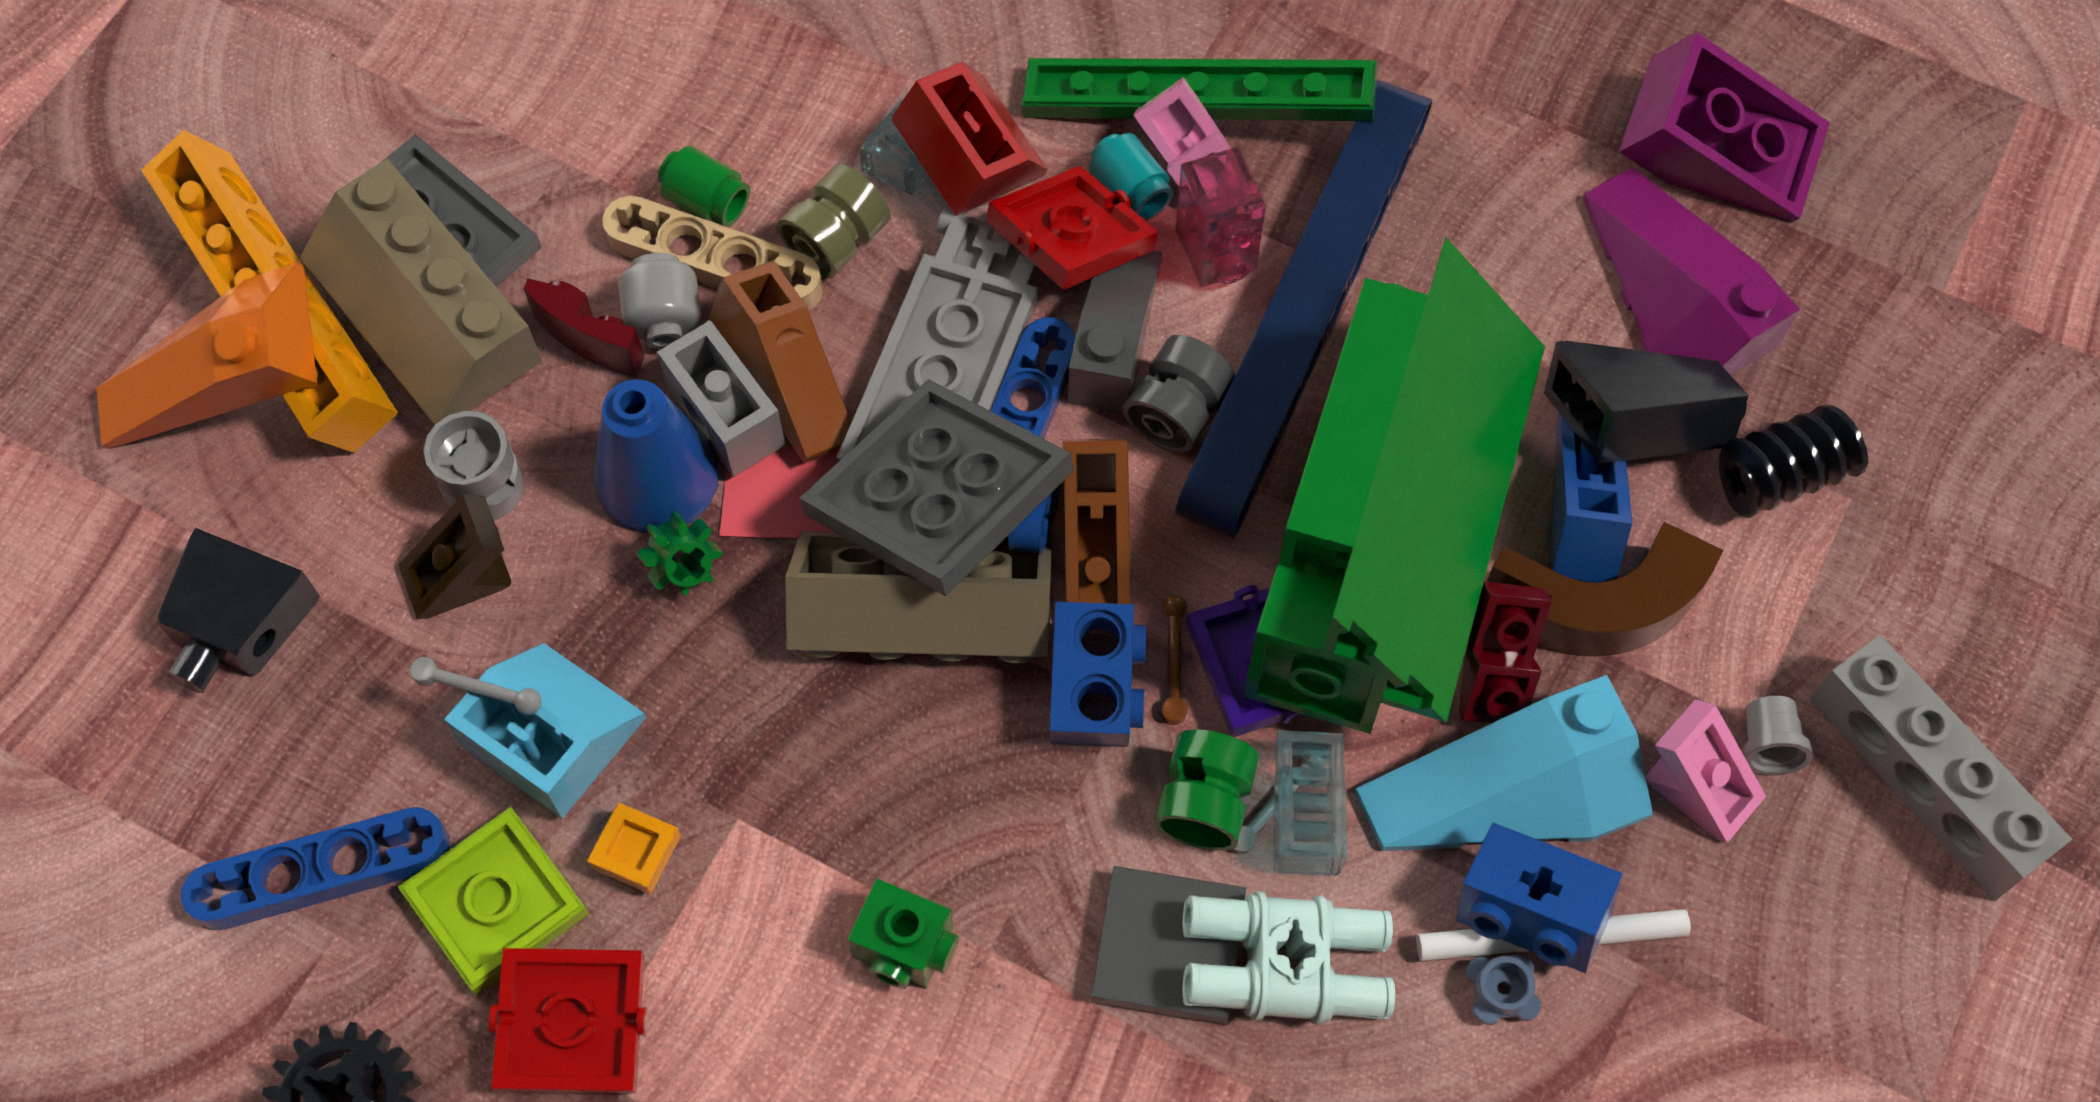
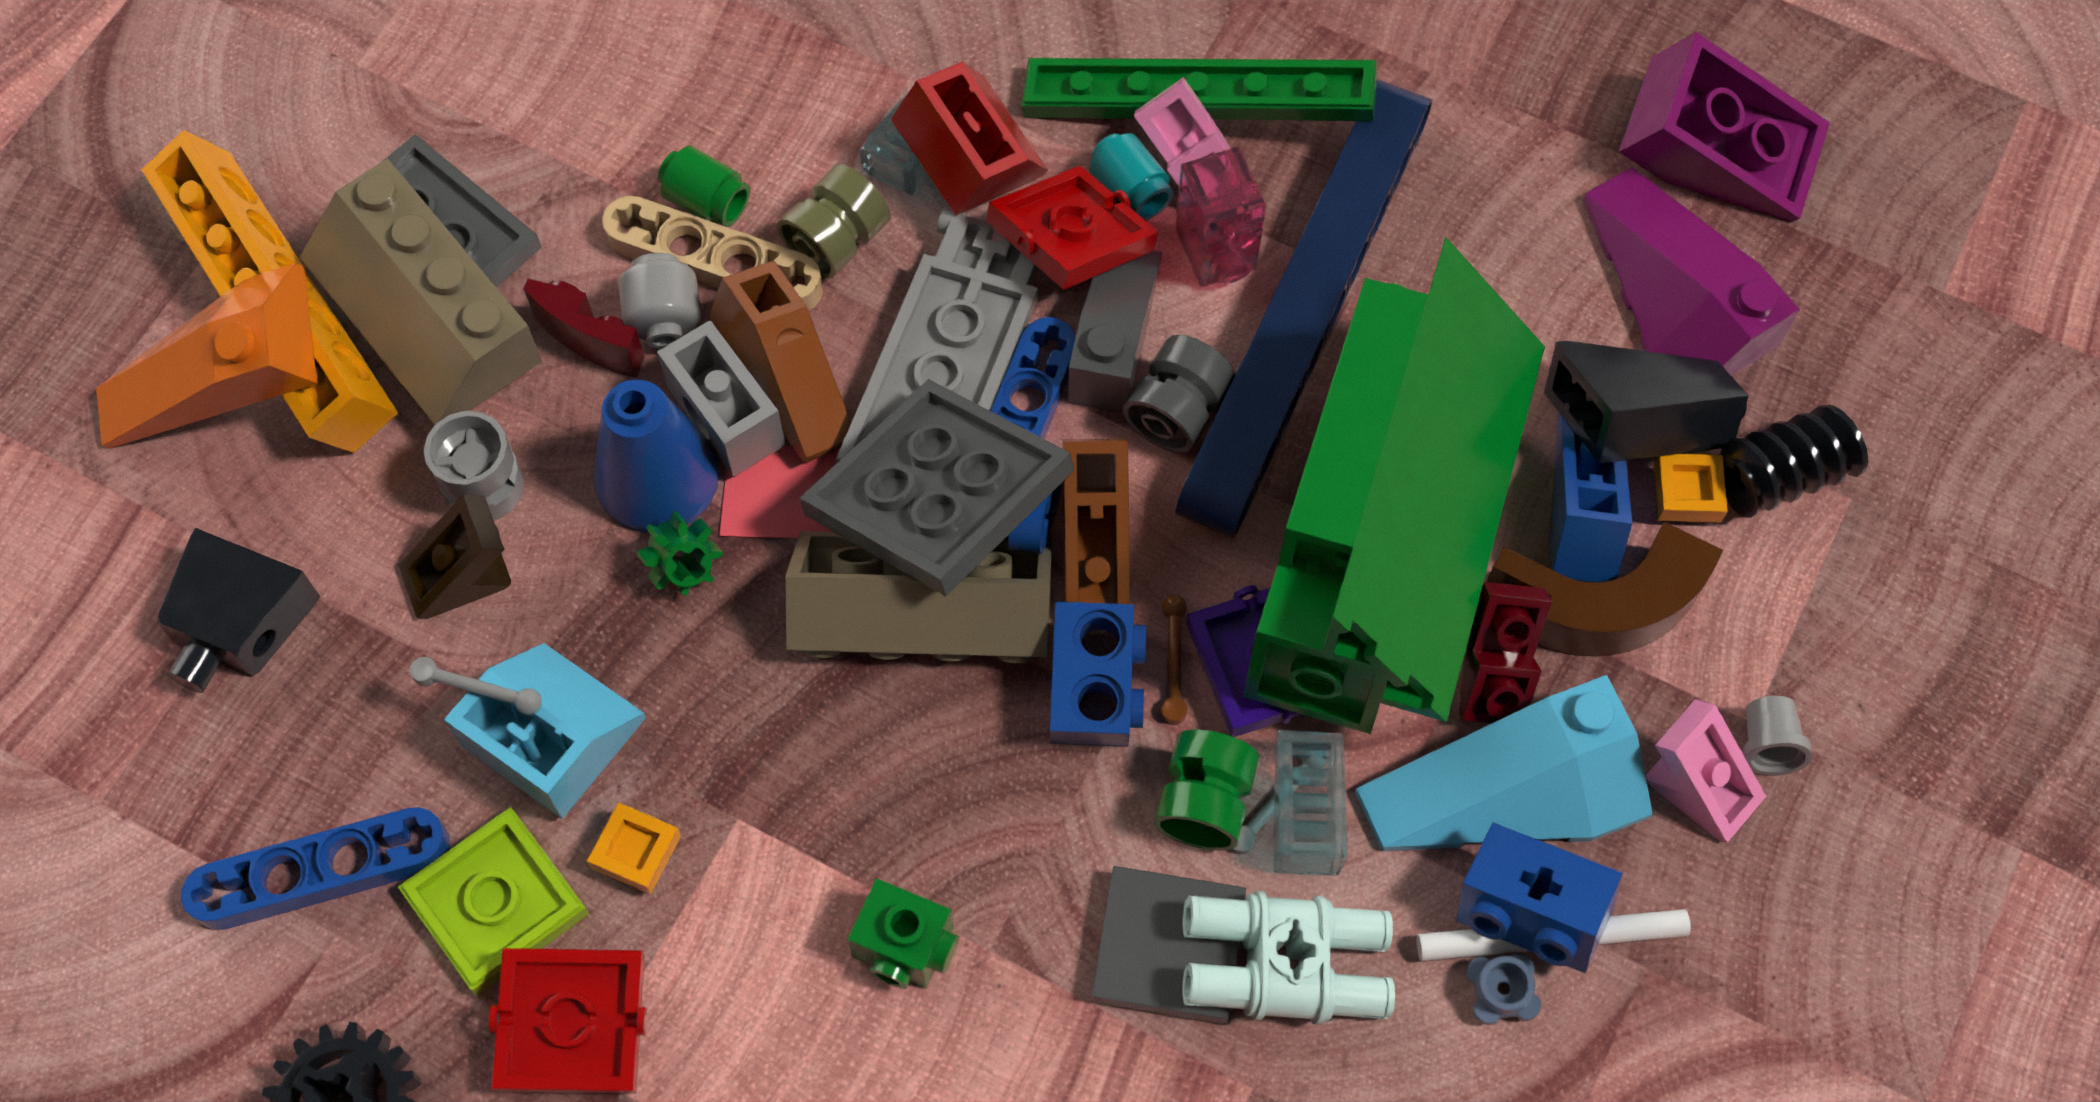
(1690, 488): none -> light orange plate
(1938, 767): light grey brick -> none

